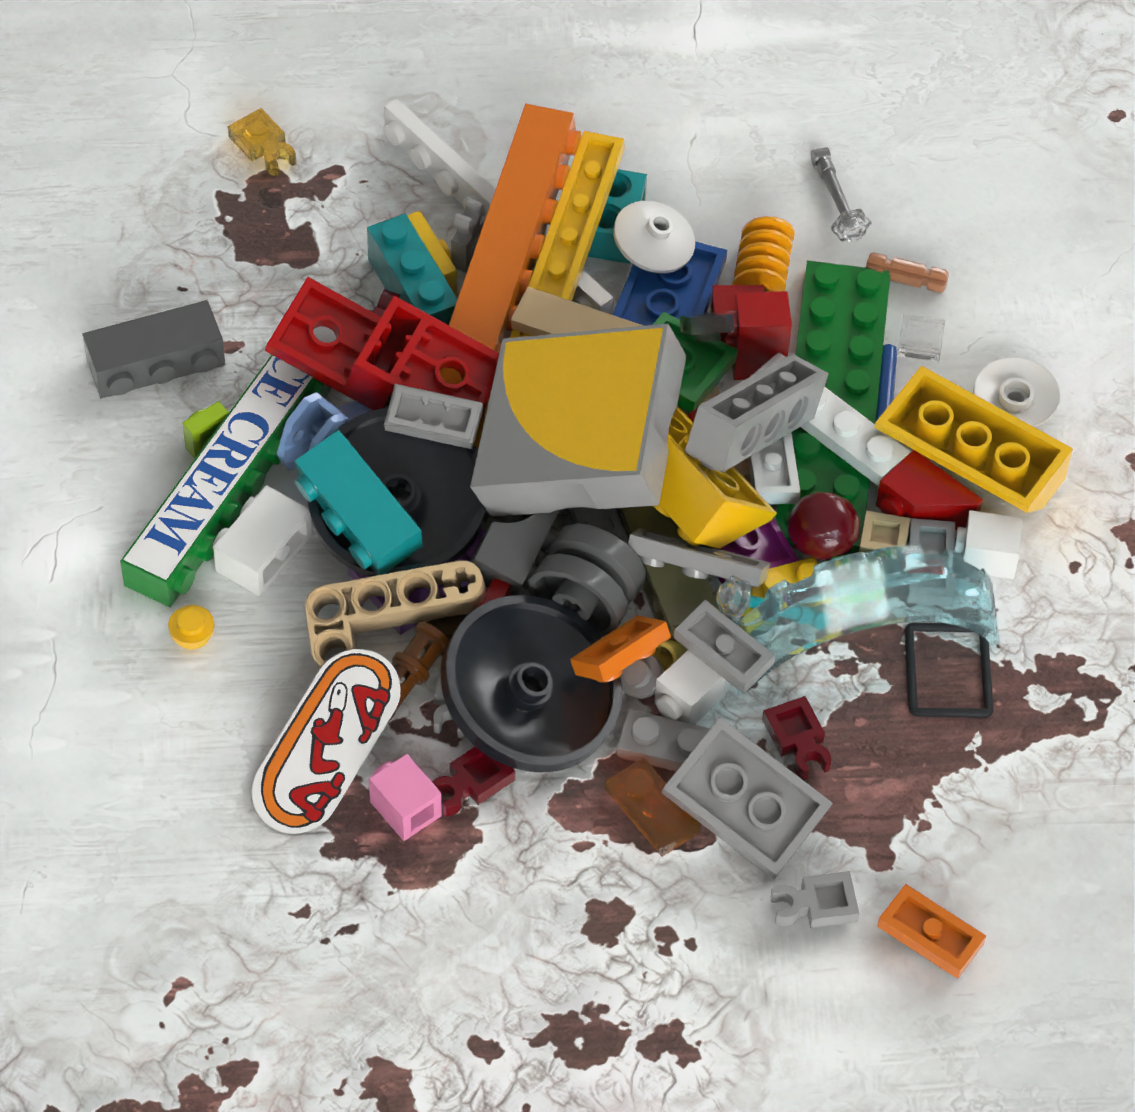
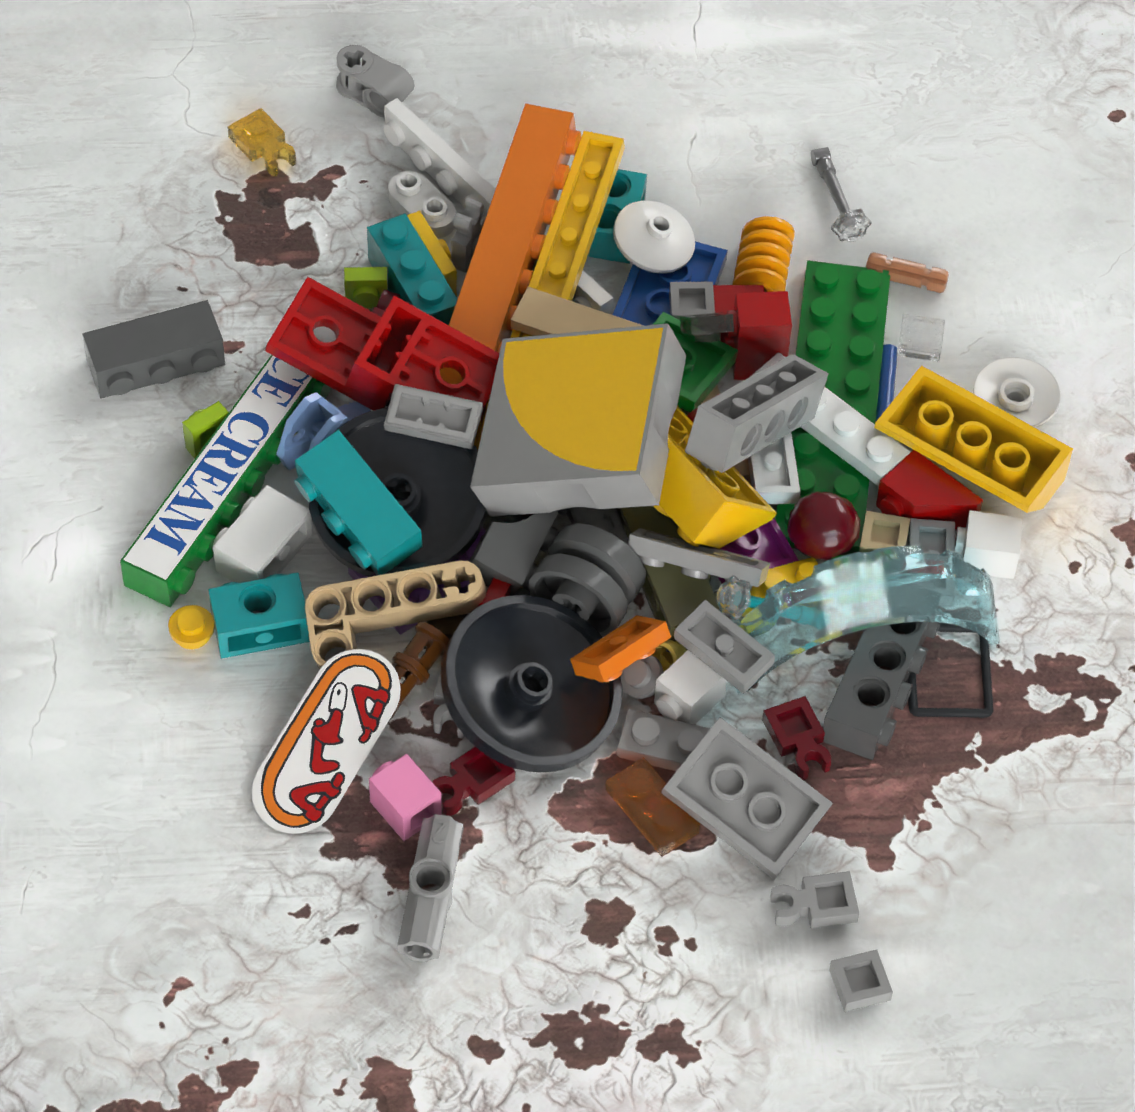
(245, 632): none -> teal brick
(365, 284): none -> lime plate
(372, 83): none -> light grey piece
(414, 192): none -> white plate
(427, 910): none -> light grey piece
(691, 298): none -> light grey plate
(860, 980): none -> light grey plate
(863, 727): none -> dark grey brick
(931, 931): orange plate -> none

